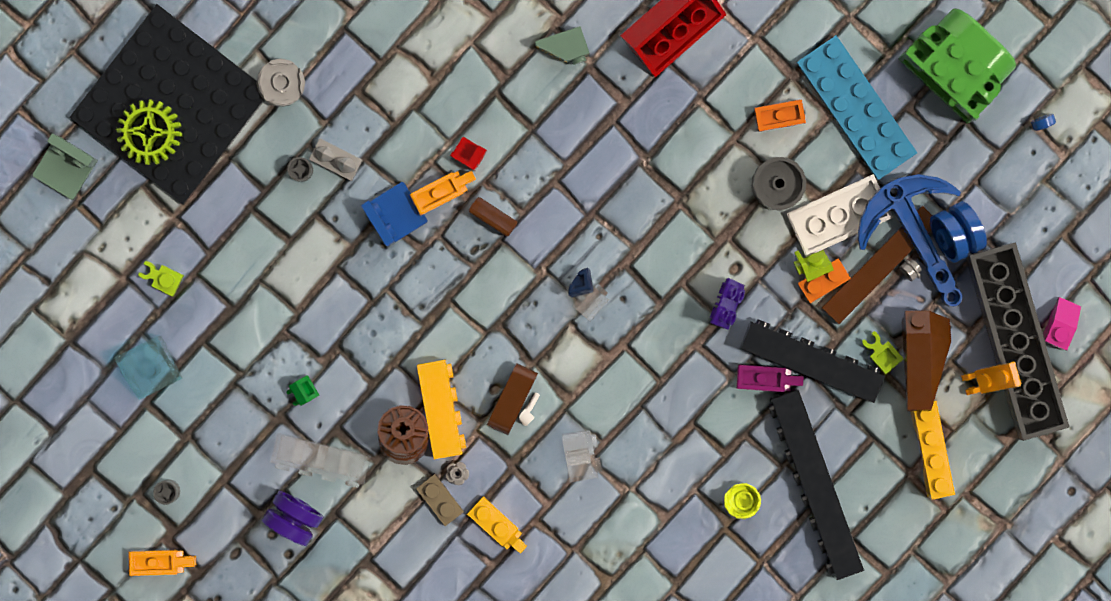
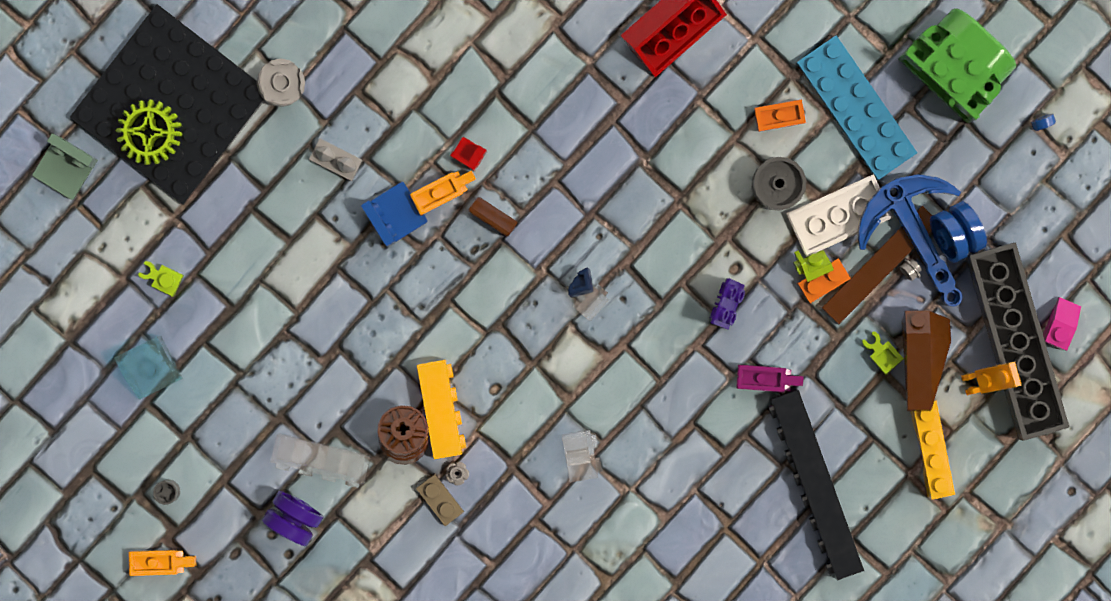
(300, 169): dark grey wheel -> none
(303, 391): green tile -> none
(497, 525): yellow hinge -> none
(512, 399): reddish brown beam -> none
(525, 416): white hand -> none
(566, 46): sand green slope -> none
(742, 501): neon yellow hair -> none
(813, 362): black brick -> none

